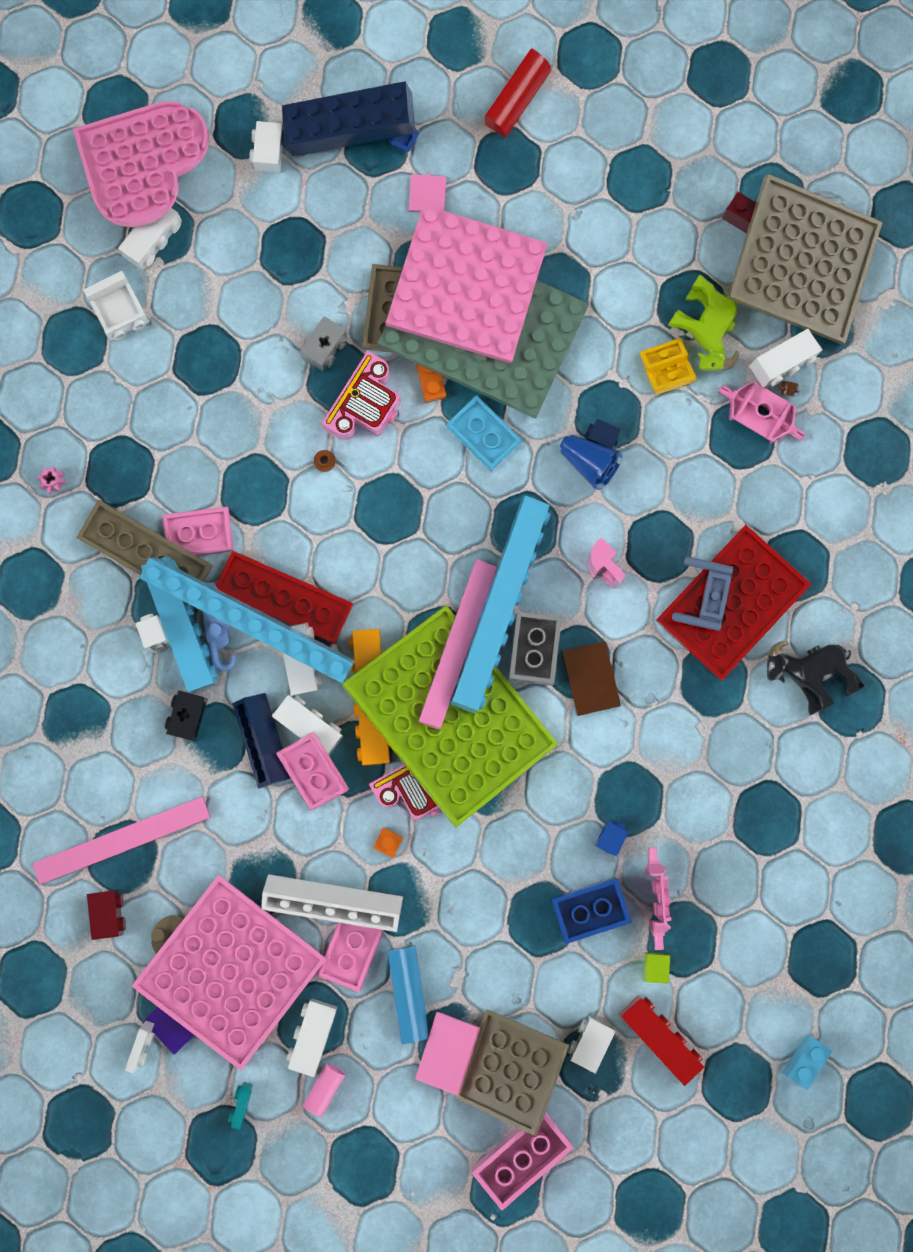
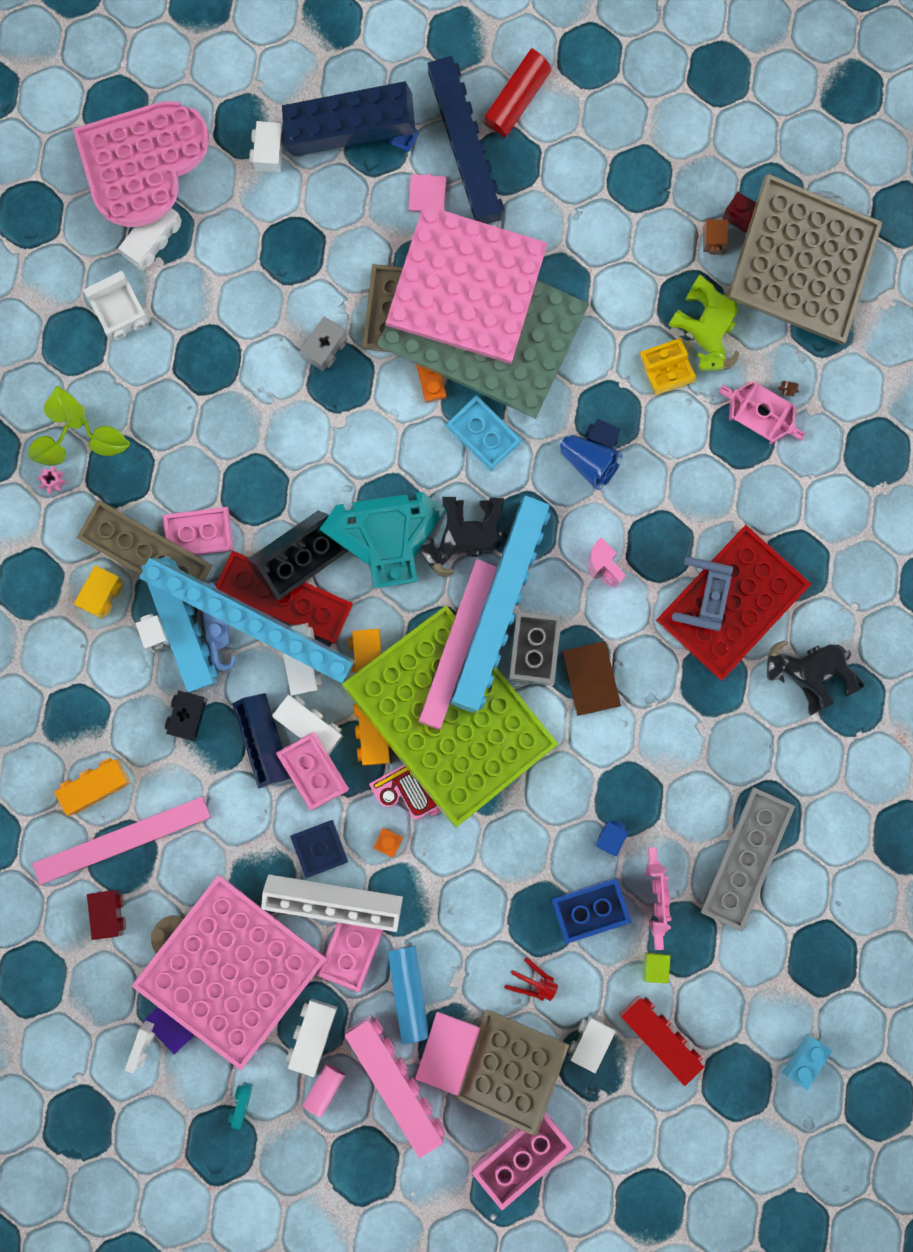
(64, 407): none -> lime plant
(92, 786): none -> light orange brick
(99, 592): none -> yellow brick
(295, 556): none -> black slope
(319, 848): none -> dark blue plate
(324, 467): dark orange plate -> none
(364, 401): brick -> none
(385, 534): none -> teal plate
(395, 1086): none -> bright pink brick
(464, 140): none -> dark blue brick
(465, 536): none -> black animal
(545, 988): none -> red plant
(715, 236): none -> dark orange brick
(747, 859): none -> light grey plate
(786, 359): white brick -> none

